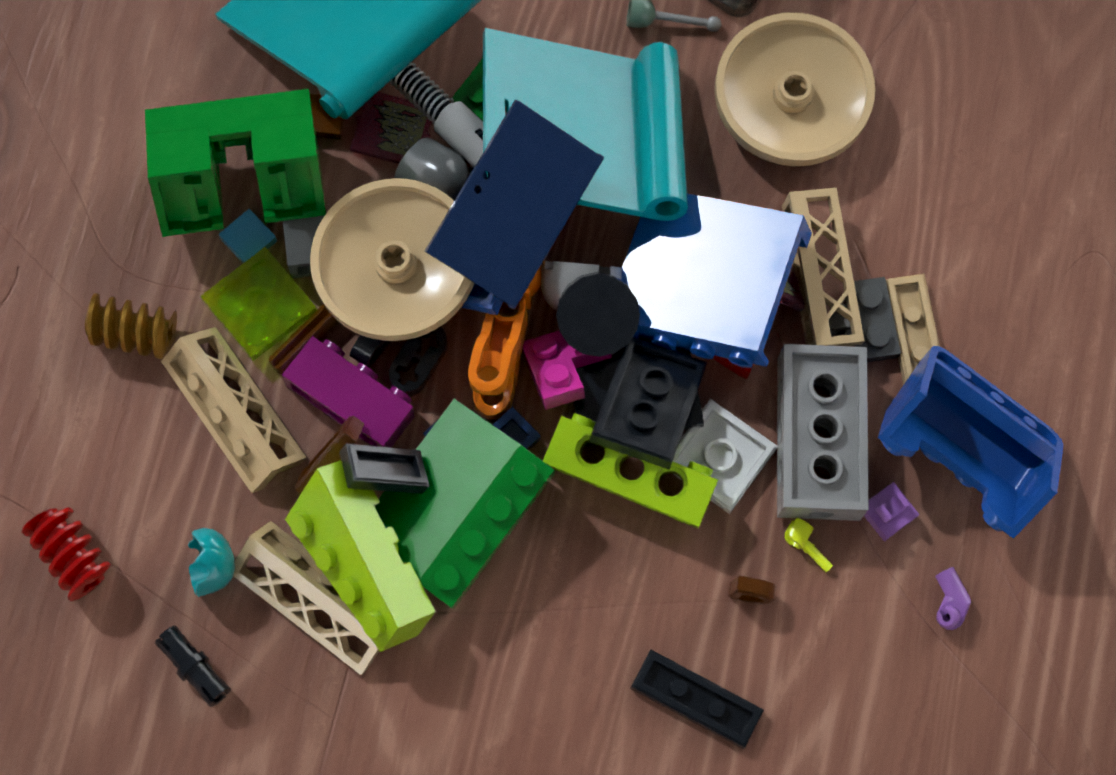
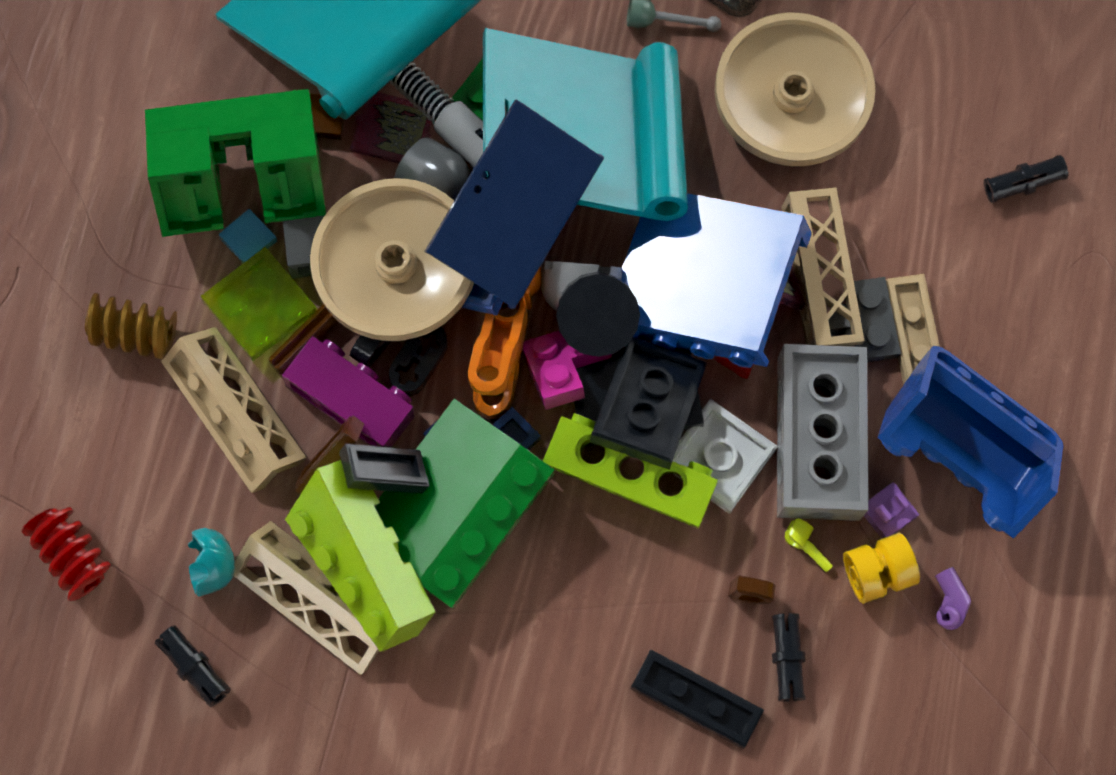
(788, 657): none -> black pin
(882, 567): none -> yellow wheel
(1046, 171): none -> black pin

